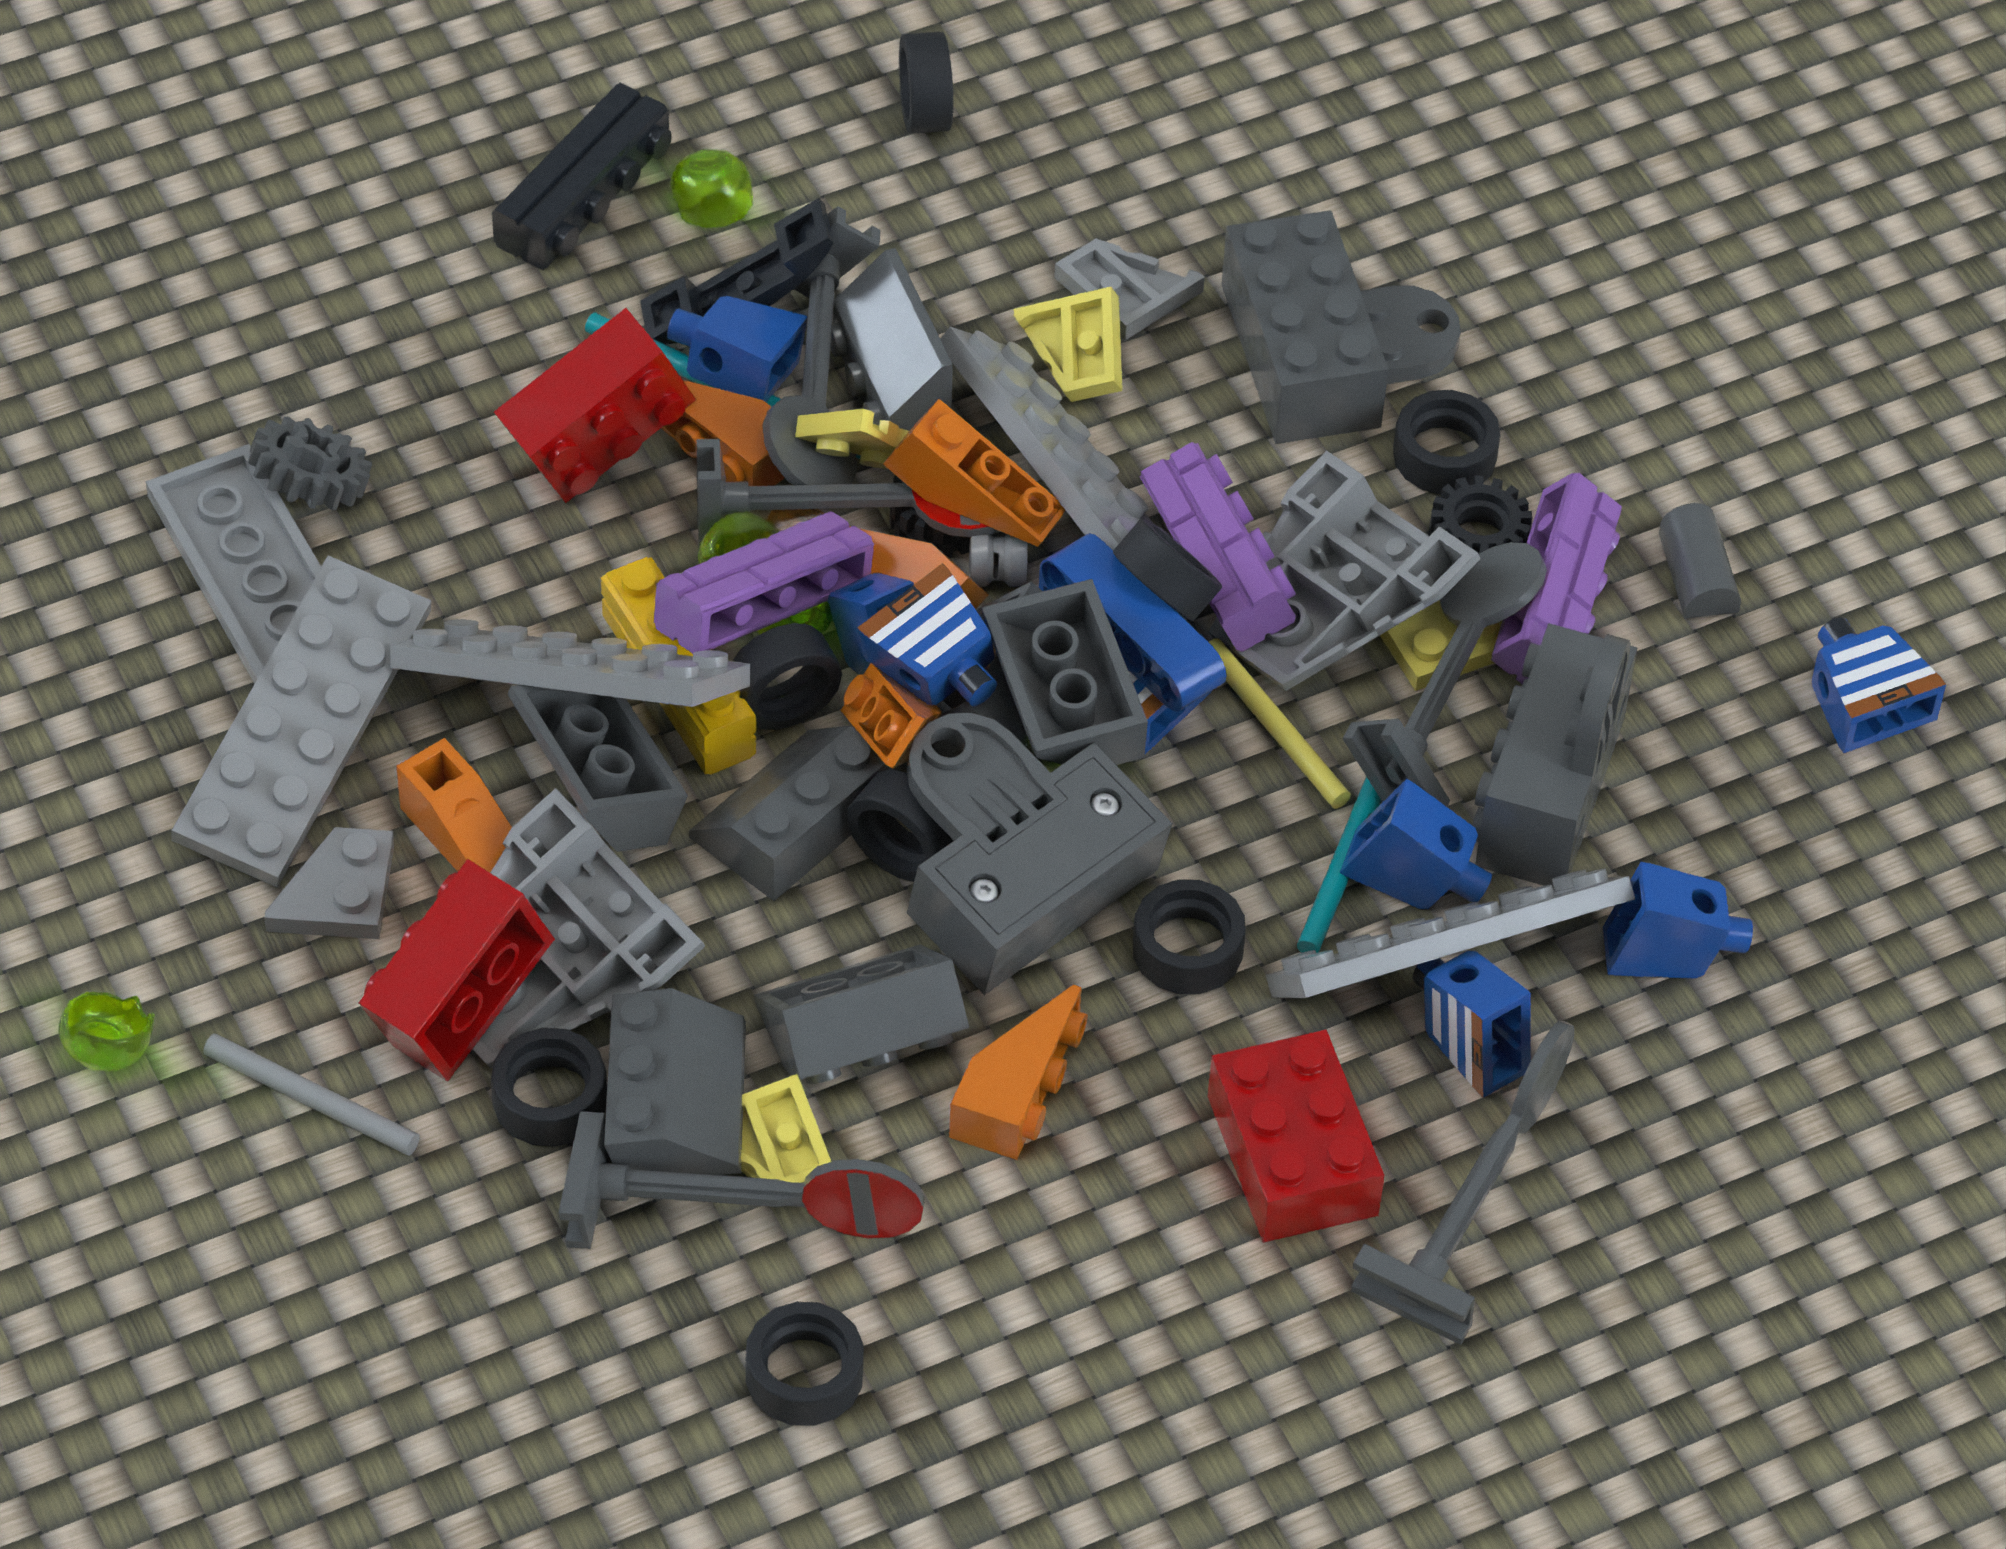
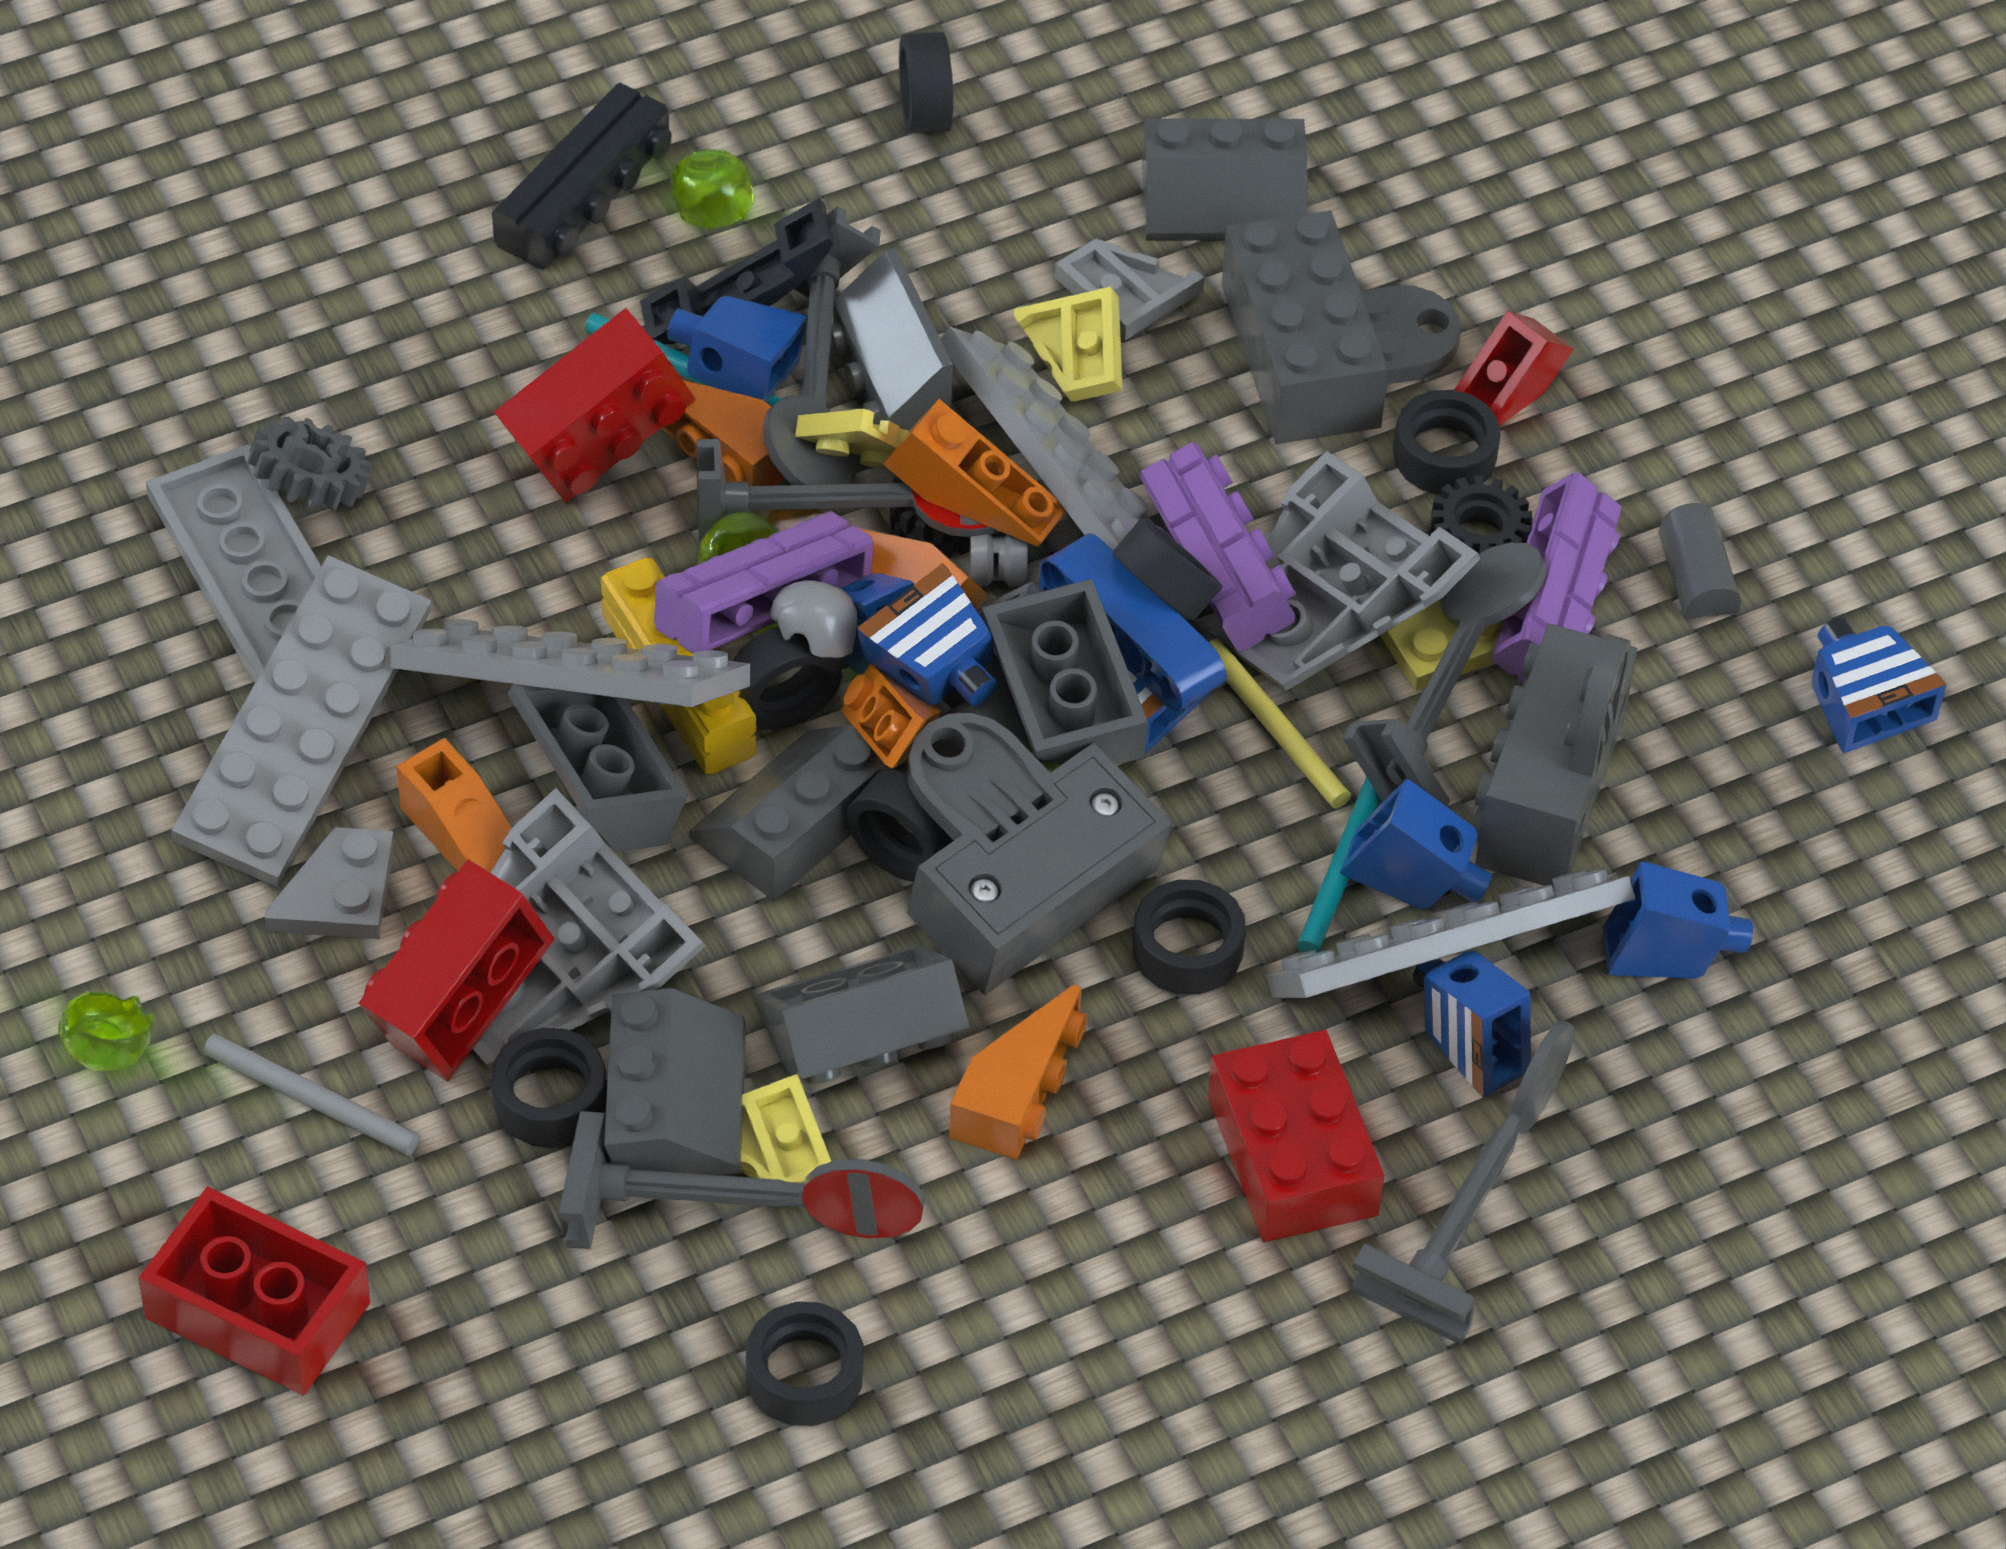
(255, 1290): none -> red brick
(819, 613): none -> light grey hair
(1220, 175): none -> dark grey slope
(1514, 365): none -> red slope

